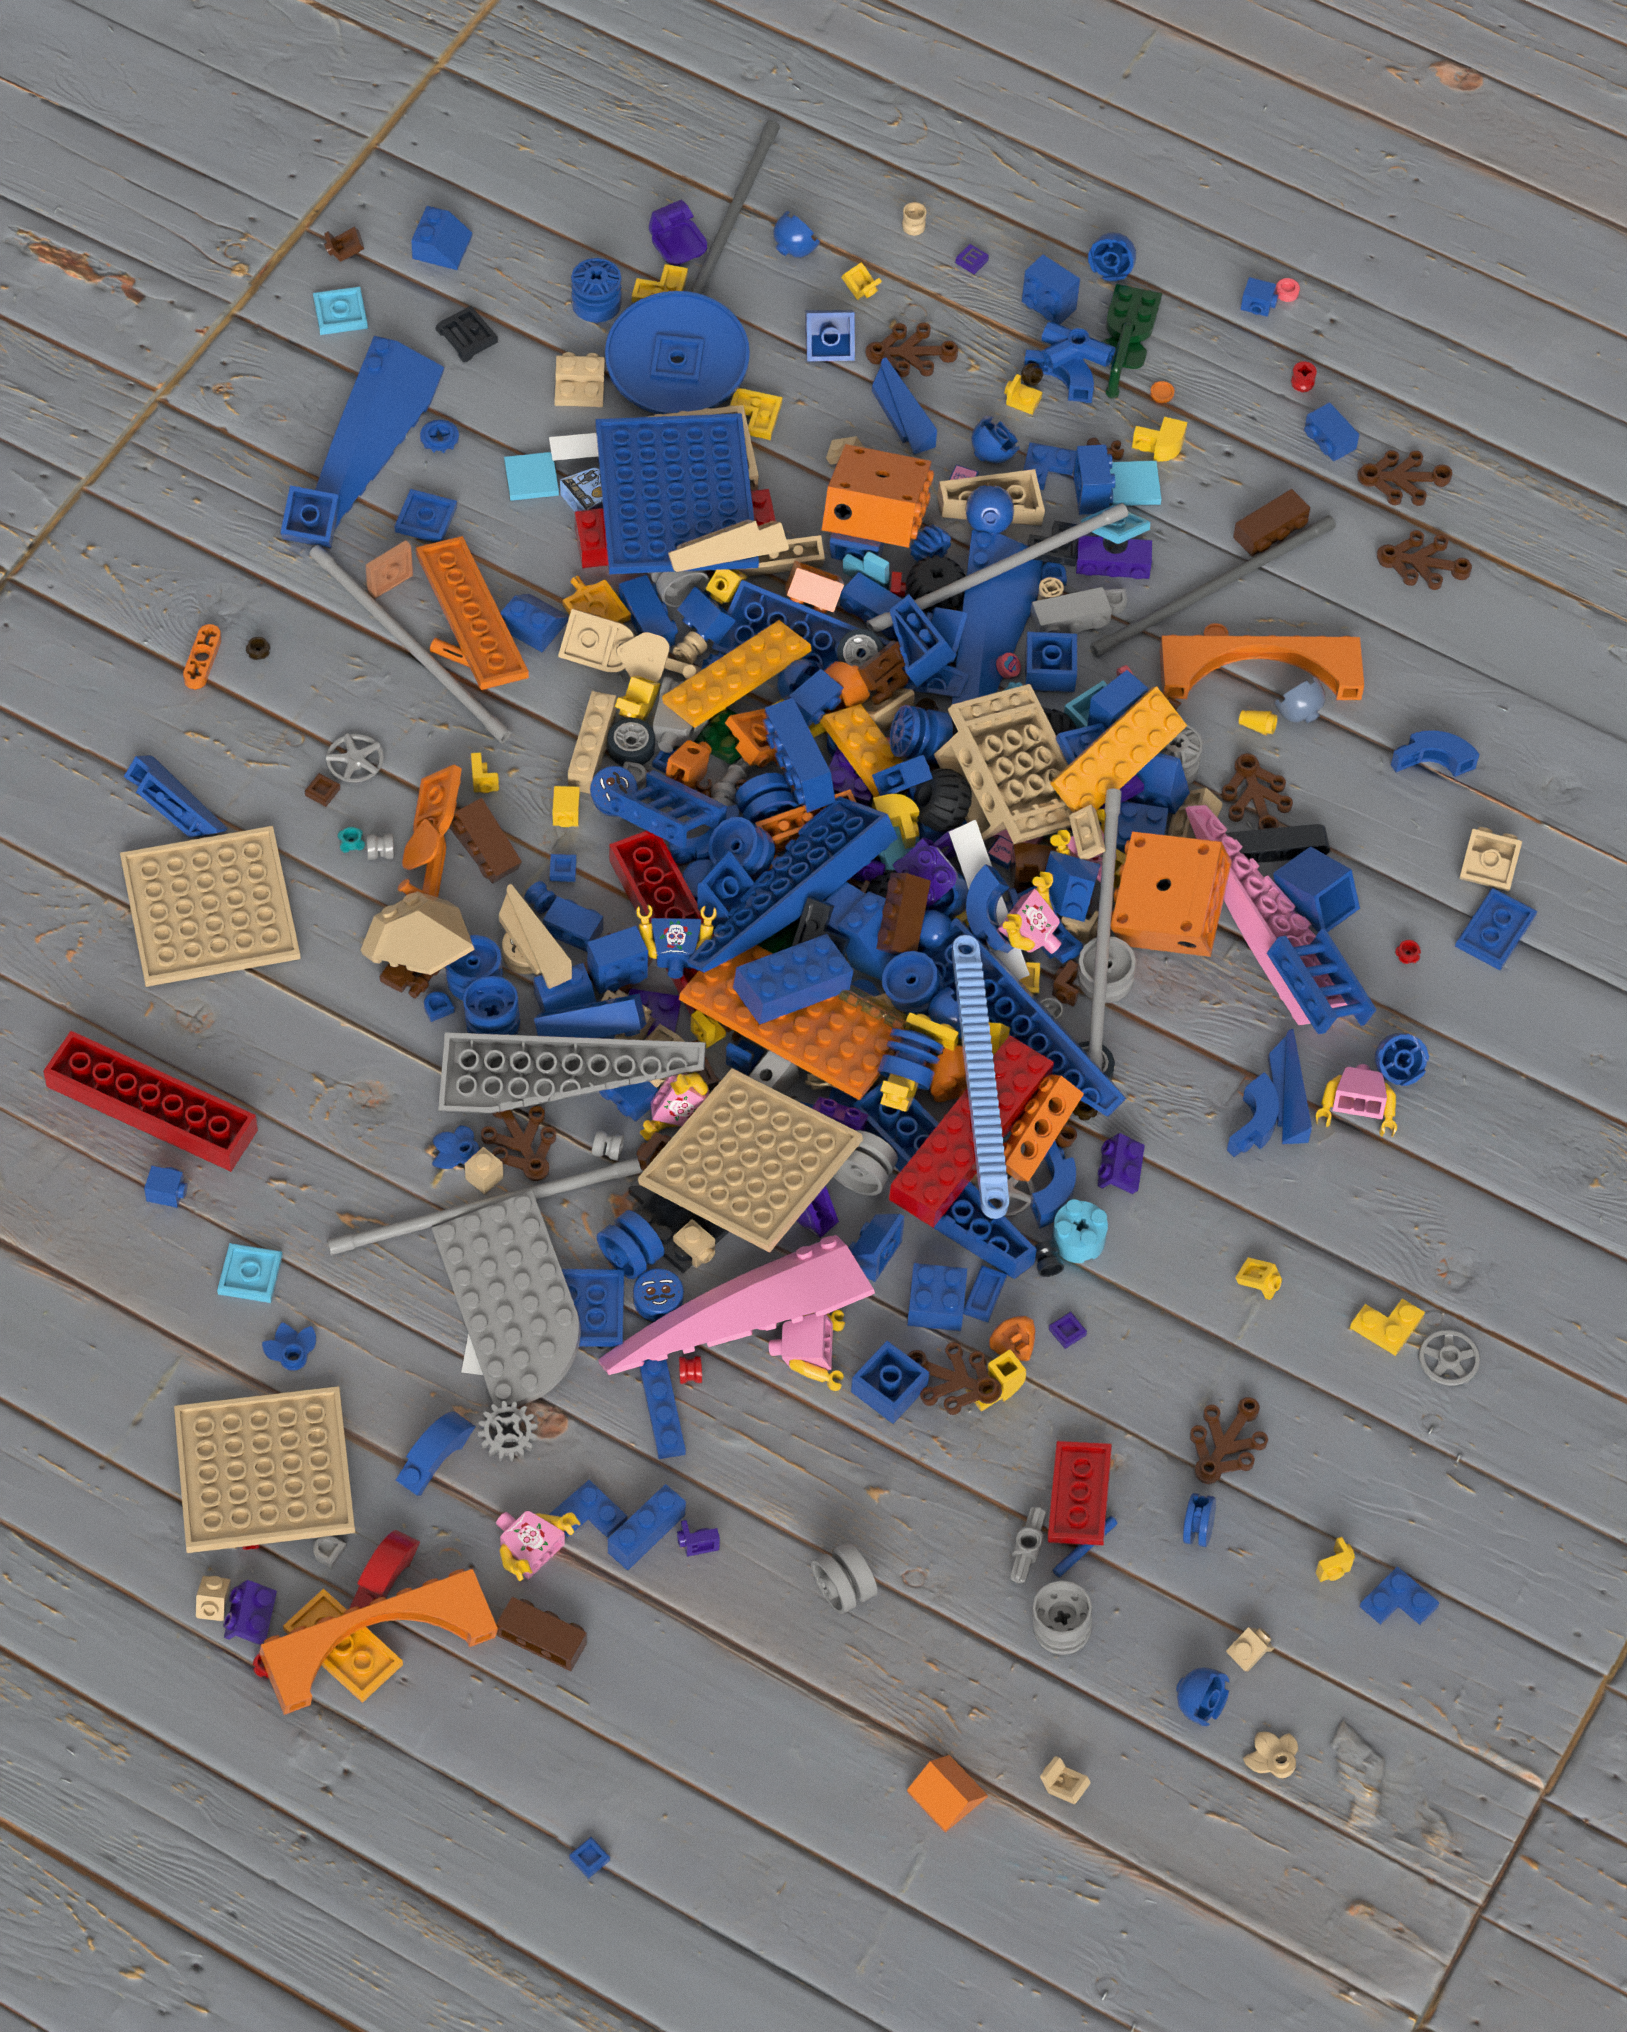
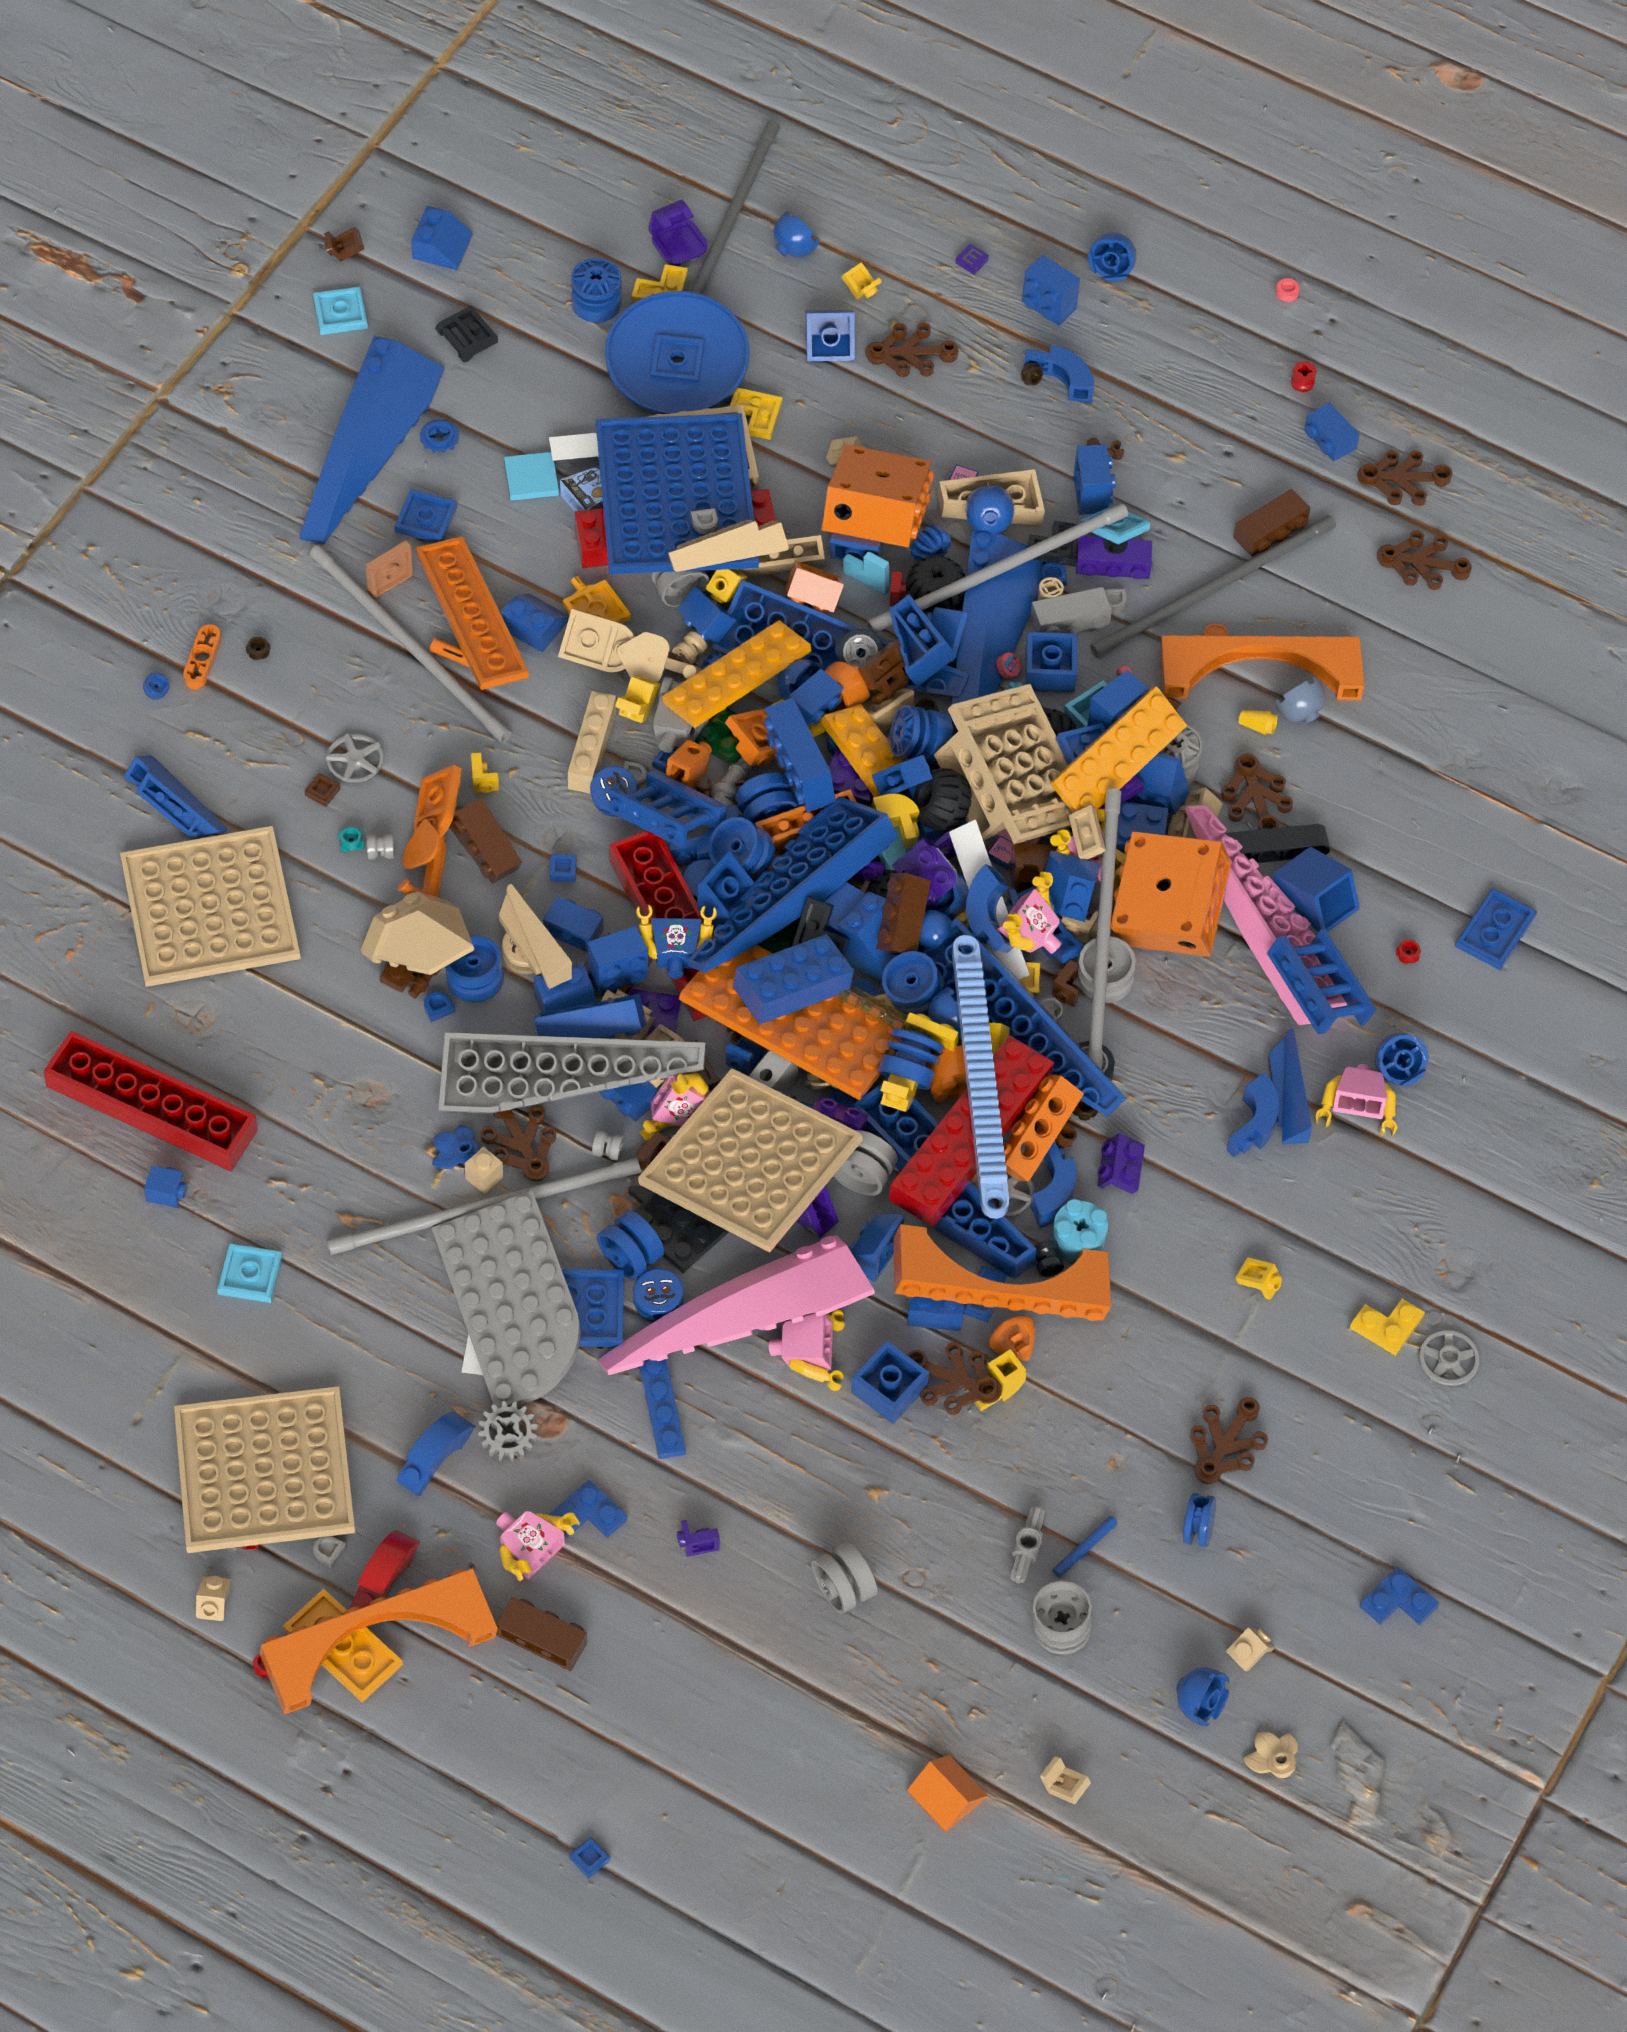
(156, 686): none -> blue tile
(250, 1612): dark purple bracket -> none
(289, 1344): blue plate -> none
(310, 516): blue brick -> none
(491, 1007): blue wheel -> none
(540, 897): blue wheel -> none
(566, 806): yellow brick -> none
(579, 380): tan plate -> none
(633, 731): wheel -> none
(646, 609): blue brick -> none
(646, 1527): blue brick -> none
(690, 1370): red wheel -> none
(696, 1243): tan bracket -> none
(704, 520): none -> light grey tile
(706, 1029): yellow bracket -> none
(868, 600): blue brick -> none
(903, 410): blue wedge -> none
(914, 218): tan wheel -> none
(928, 1272): none -> orange arch
(993, 441): blue cylinder -> none
(1022, 396): yellow bracket -> none
(1051, 459): blue plate -> none
(1067, 1330): dark purple tile -> none
(1075, 345): blue piece -> none
(1080, 1493): red plate -> none
(1129, 323): dark green plate -> none
(1136, 483): medium azure tile -> none
(1162, 392): orange piece -> none
(1164, 443): yellow brick -> none
(1259, 297): blue brick -> none
(1335, 1566): yellow bracket -> none
(1436, 747): blue arch -> none
(1491, 859): tan plate -> none

